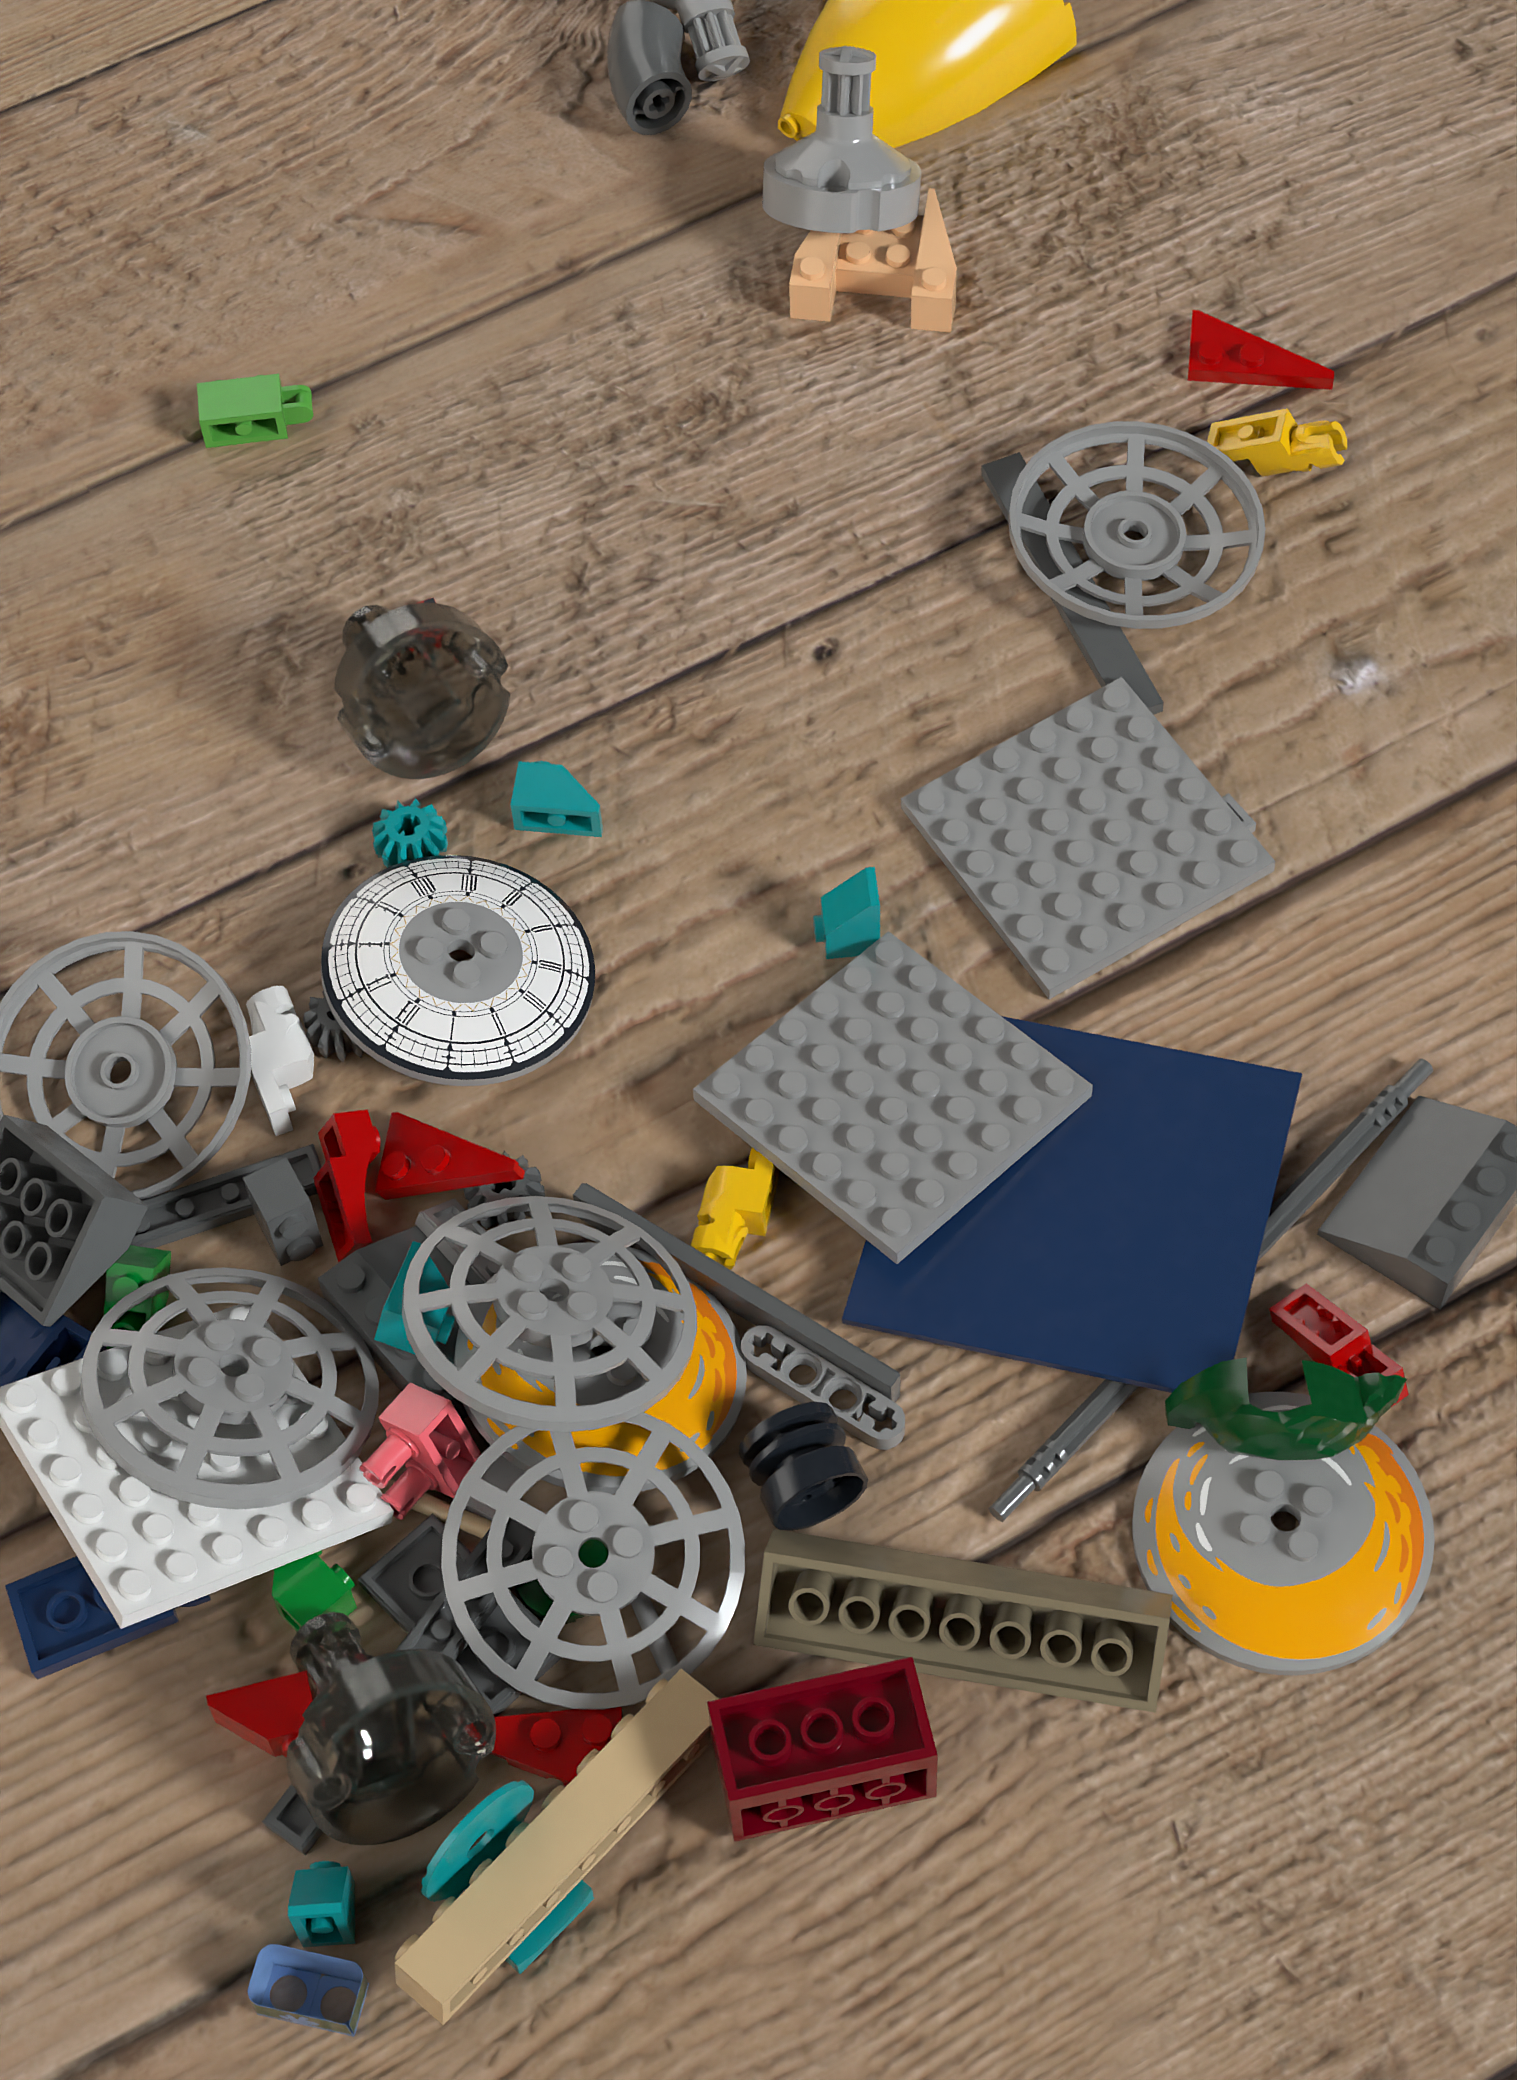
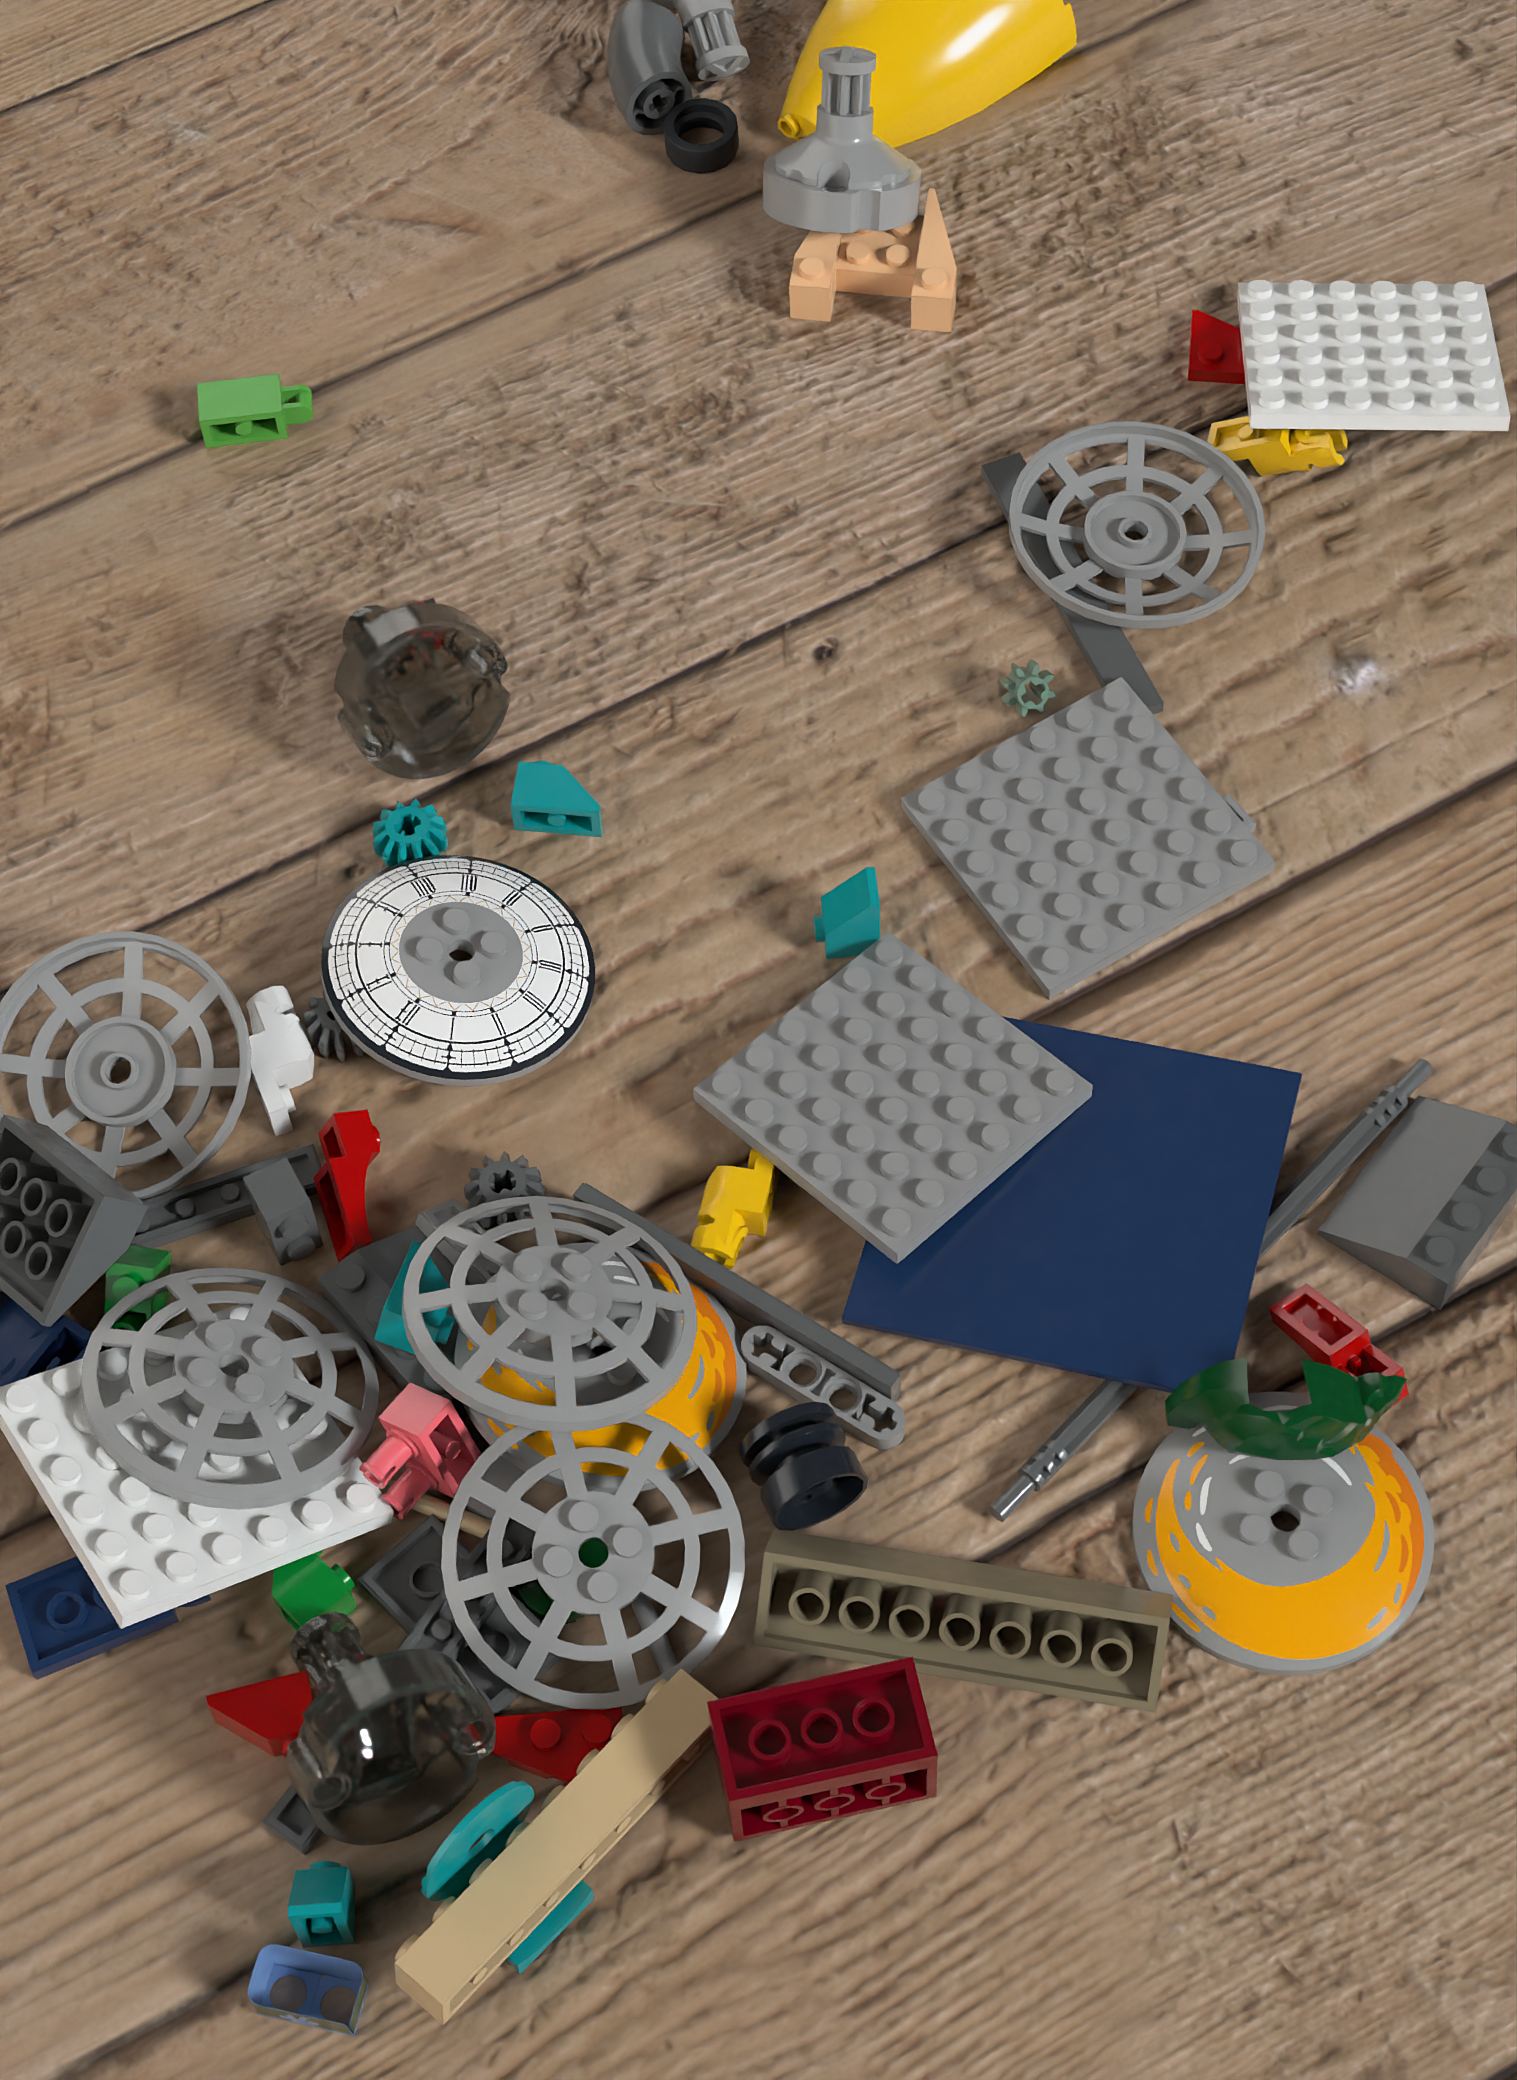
(430, 1160): red wing -> none
(697, 114): none -> black tyre
(1038, 684): none -> sand green gear
(1370, 356): none -> white plate

